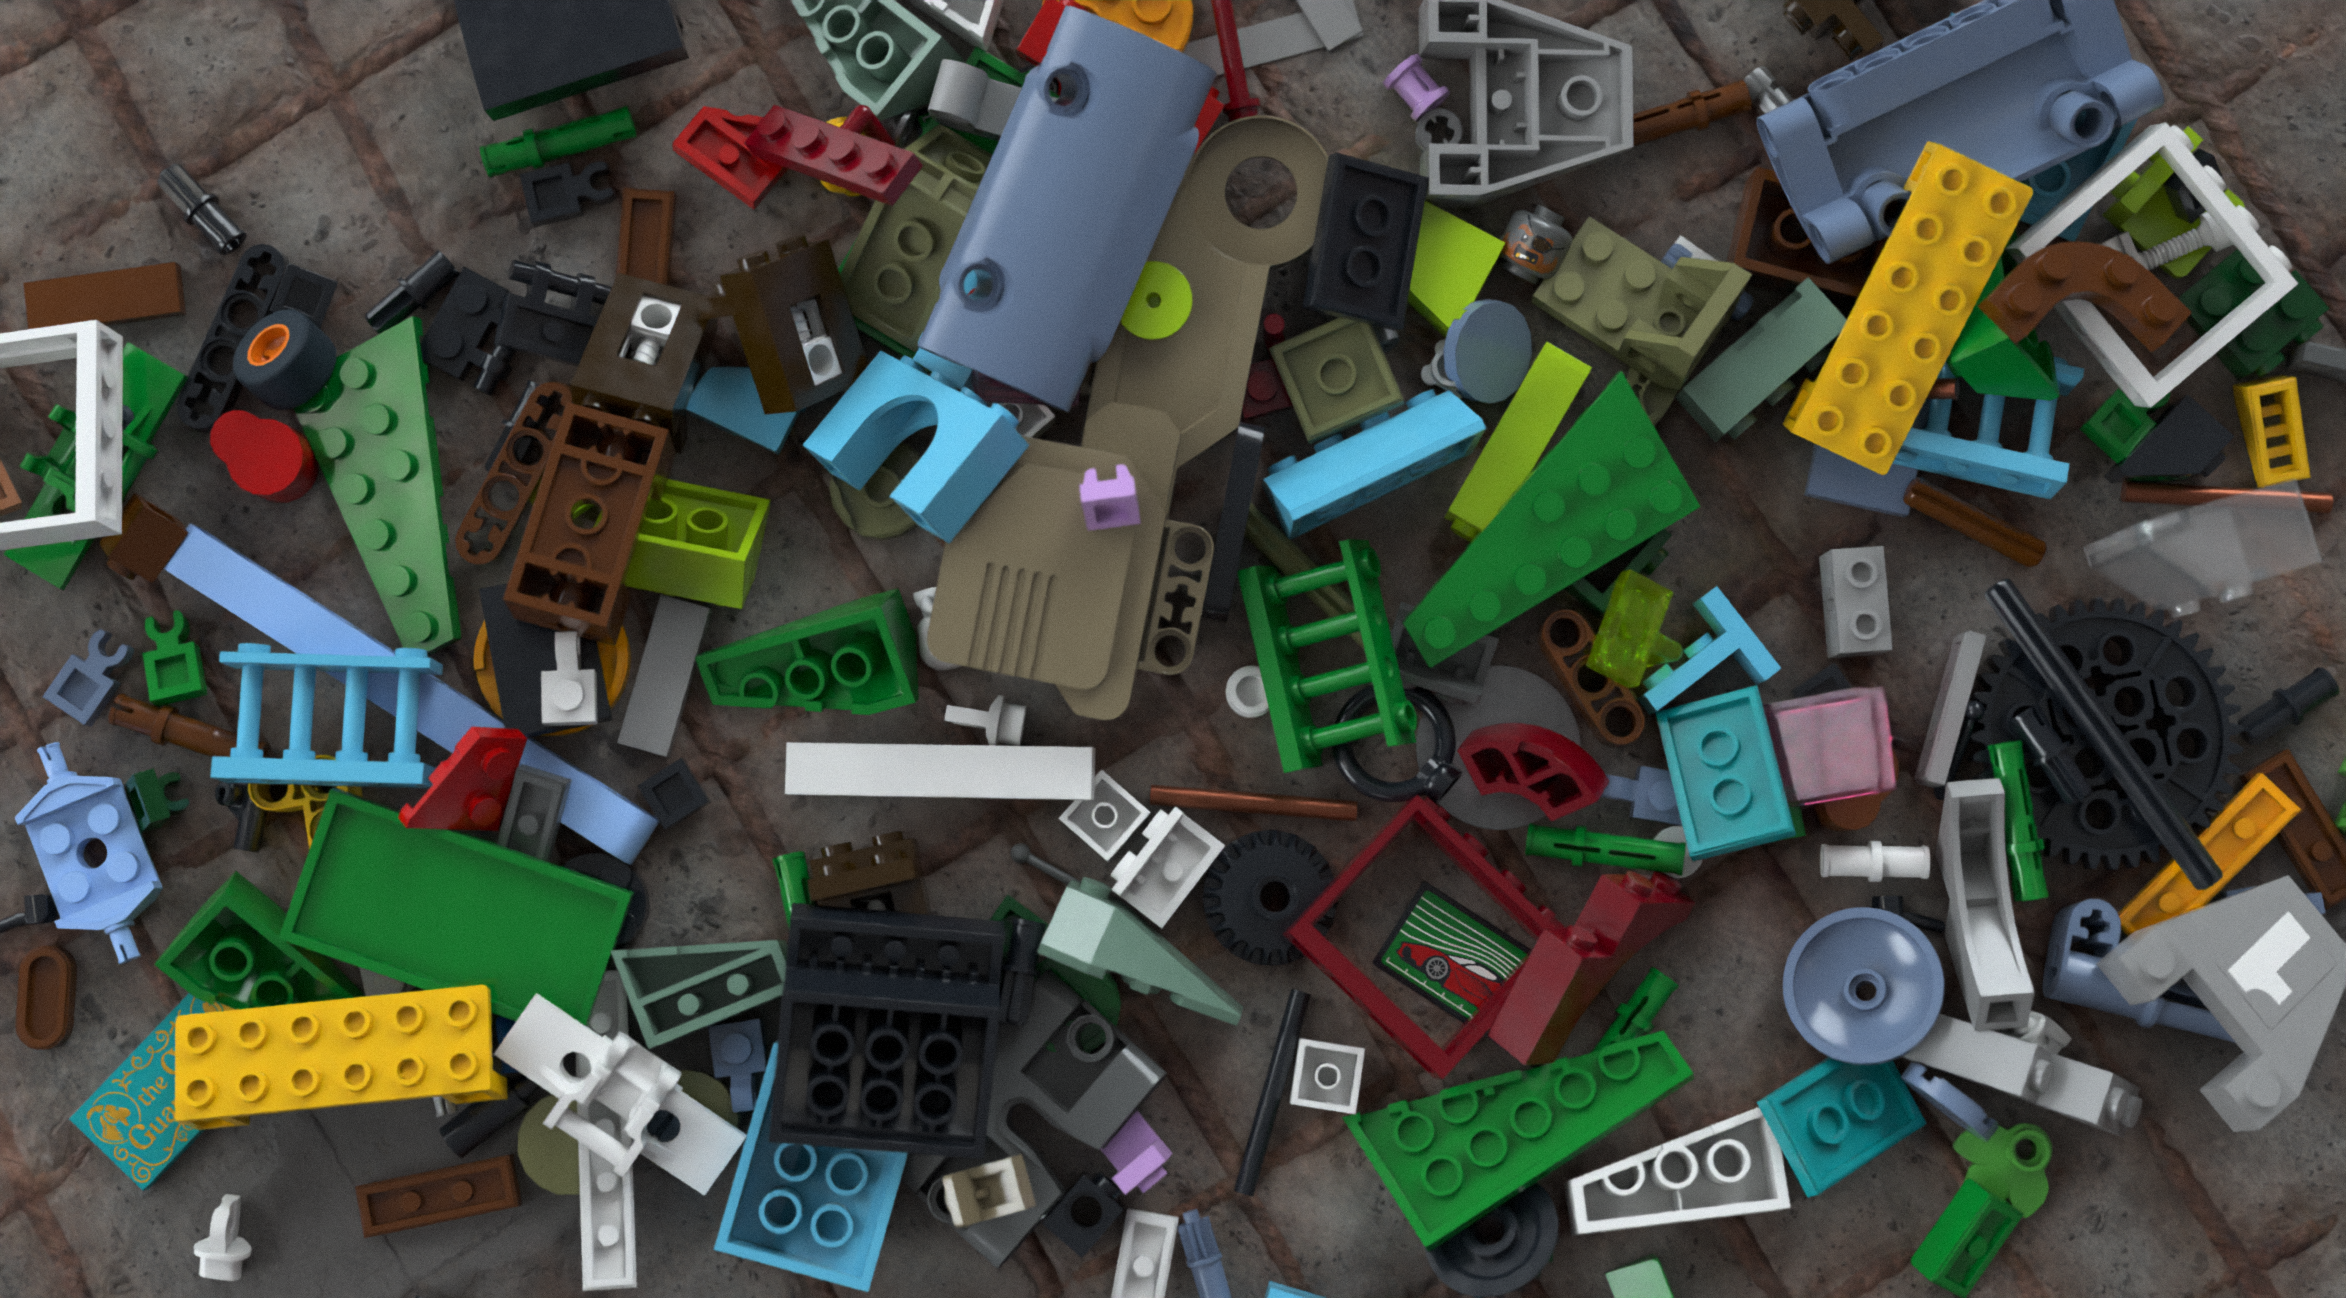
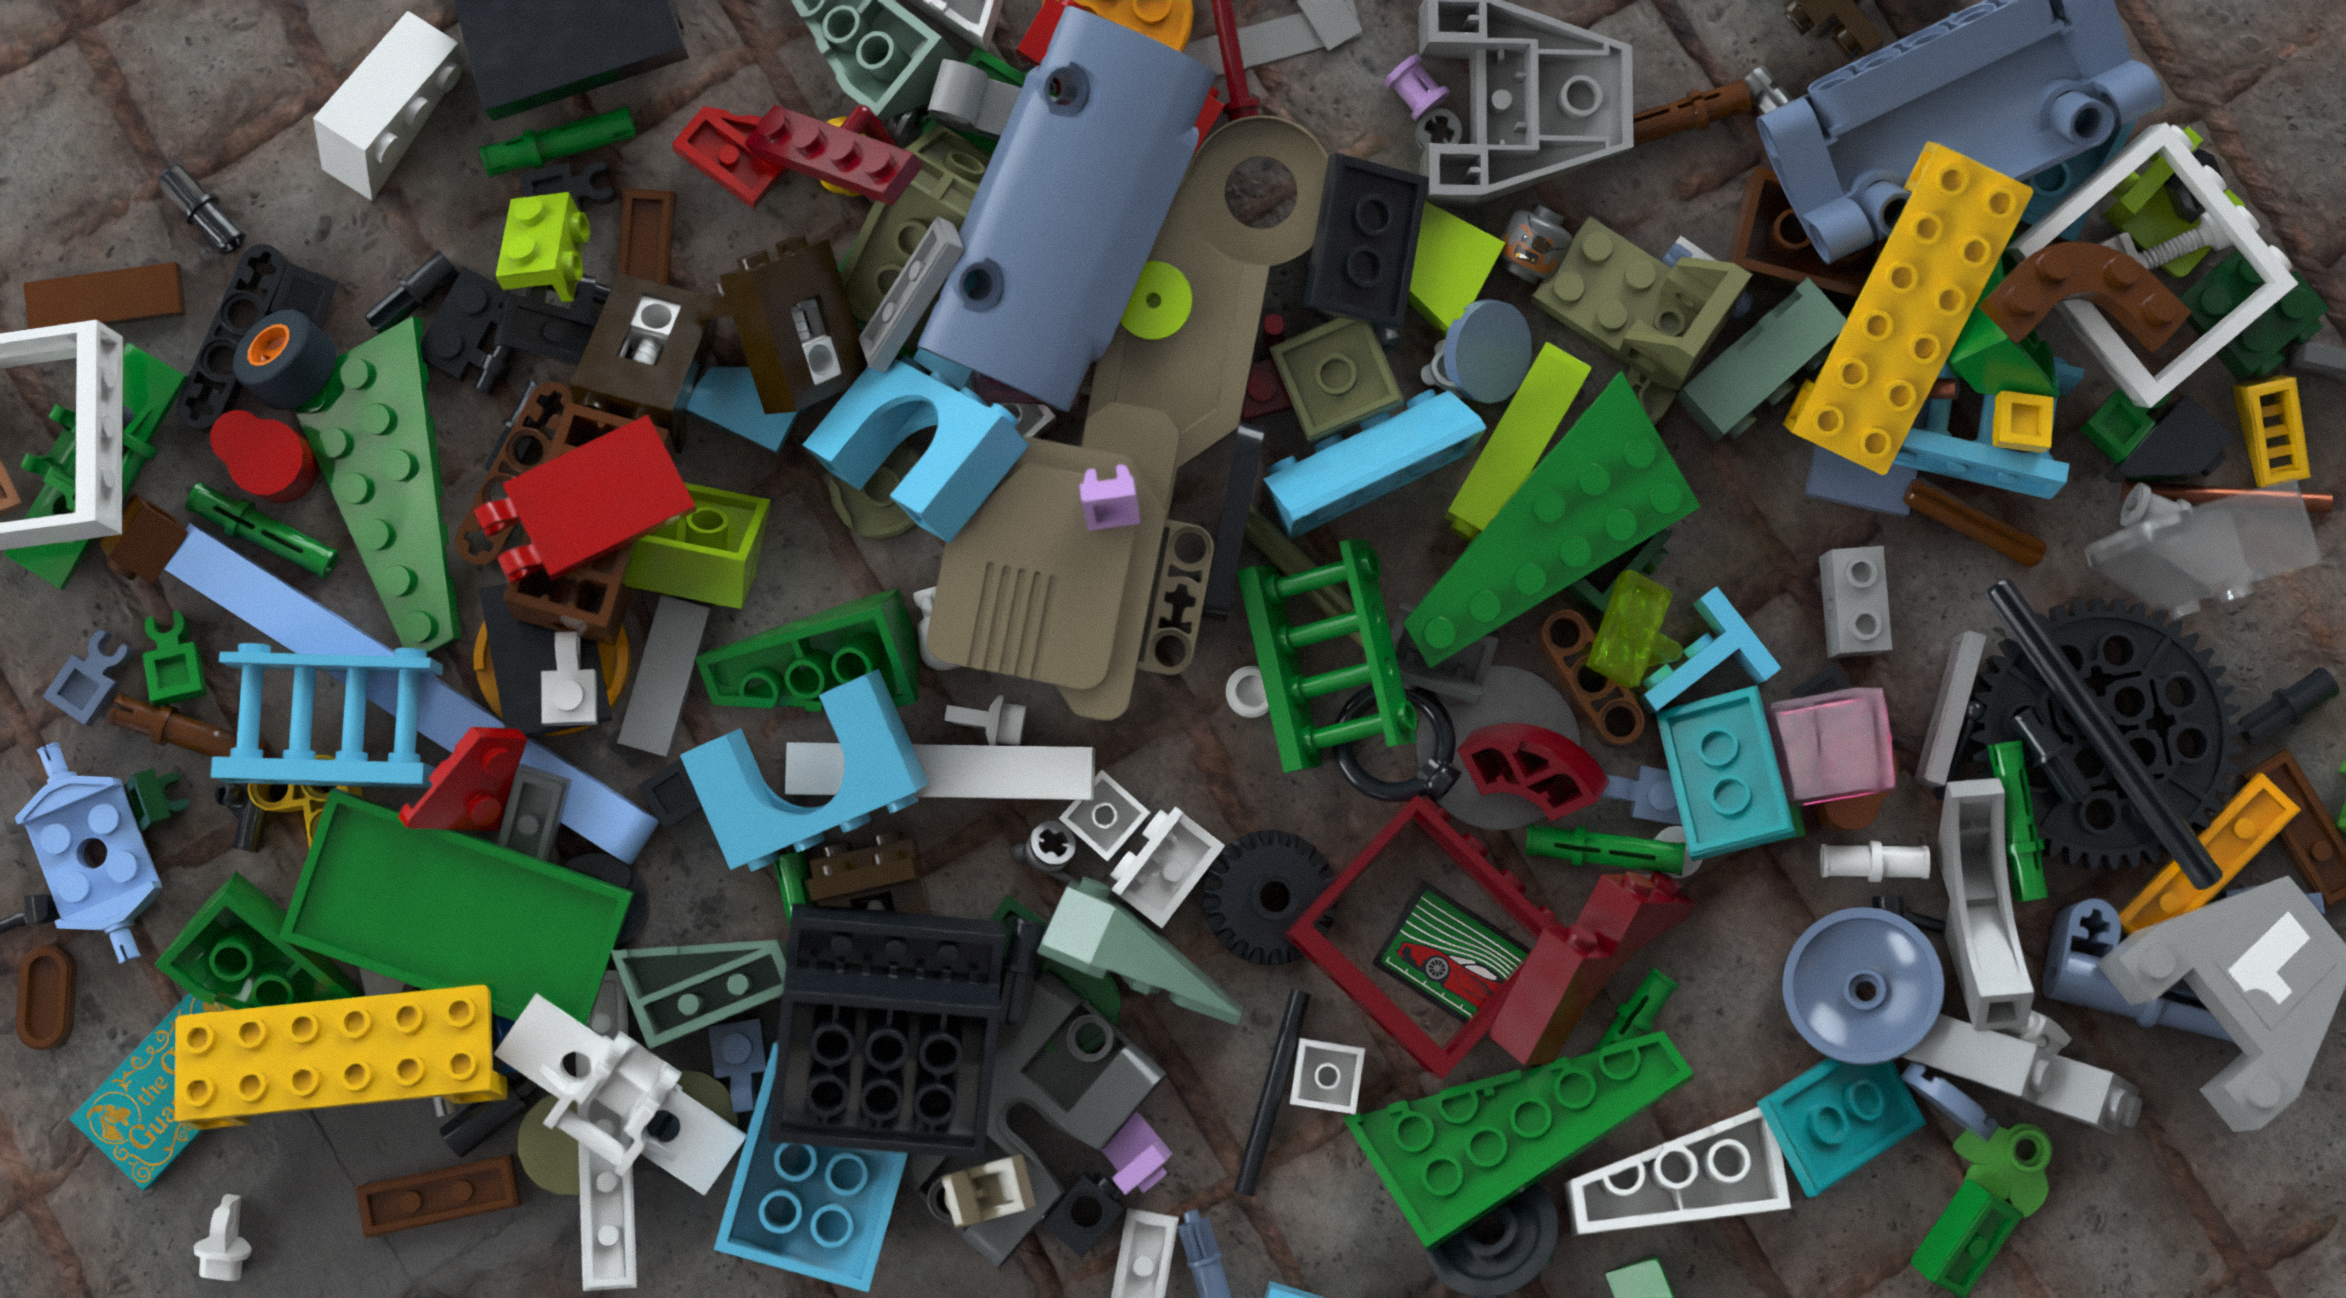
(210, 505): none -> green pin
(385, 104): none -> white wedge
(543, 244): none -> lime bracket
(589, 502): none -> red tile
(756, 822): none -> medium azure arch
(911, 294): none -> light grey tile
(1050, 832): none -> flat silver bush
(1253, 802): copper bar -> none
(2022, 421): none -> yellow tile
(2144, 505): none -> light grey bush

